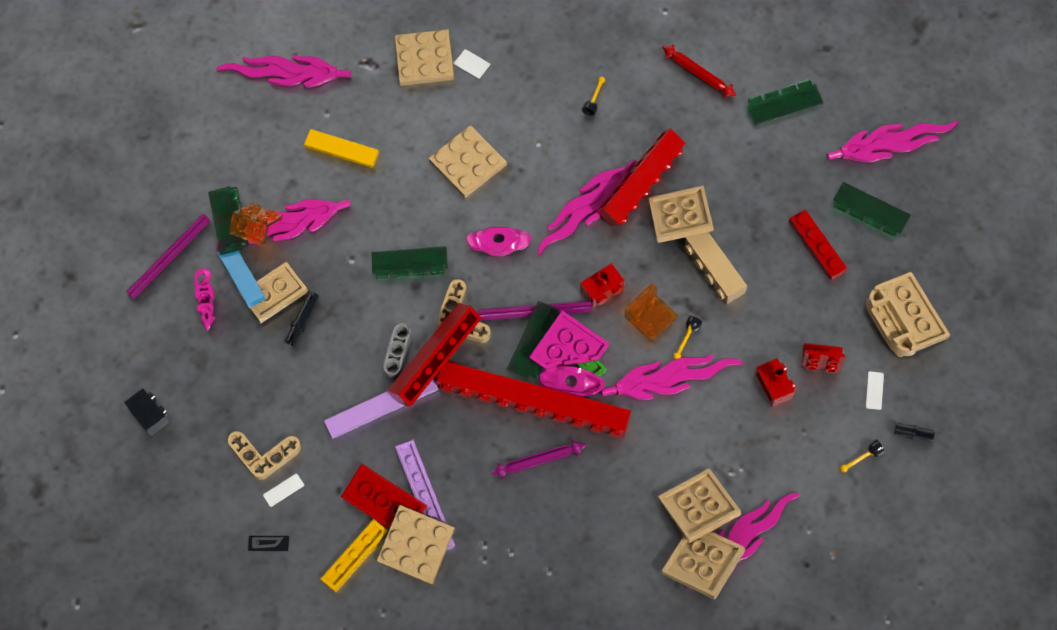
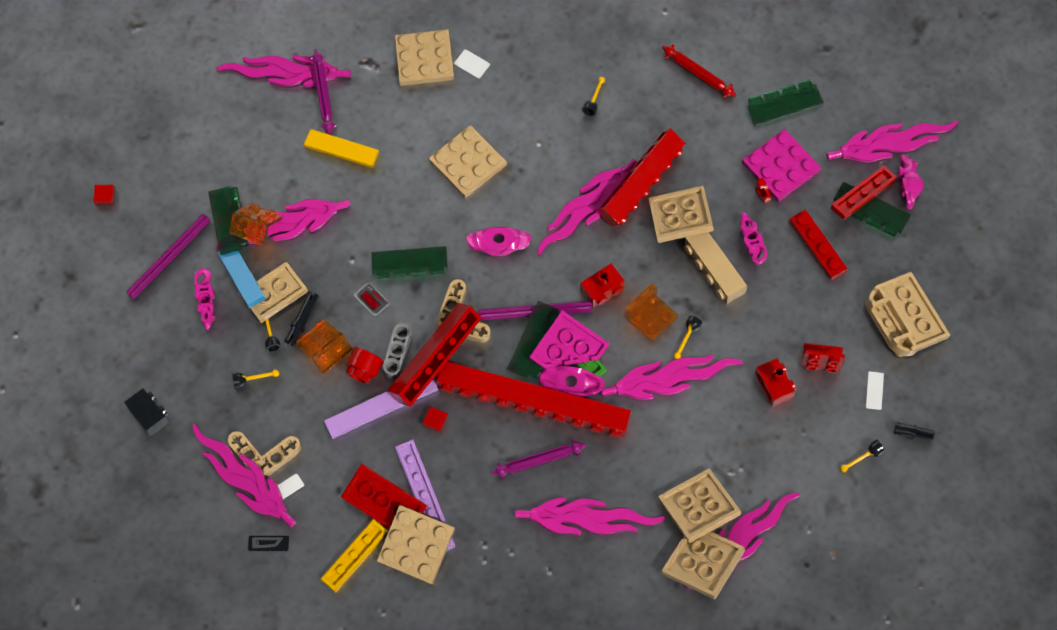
(103, 194): none -> red tile
(240, 379): none -> hinge
(268, 499): none -> dark pink piece
(272, 343): none -> black hinge
(322, 90): none -> magenta wheel
(324, 345): none -> clear orange bracket
(363, 365): none -> red piece
(371, 299): none -> sticker
(435, 419): none -> red tile
(577, 513): none -> dark pink piece
(752, 239): none -> dark pink animal
(762, 190): none -> red tile
(781, 165): none -> dark pink plate
(863, 192): none -> red plate
(911, 182): none -> dark pink animal

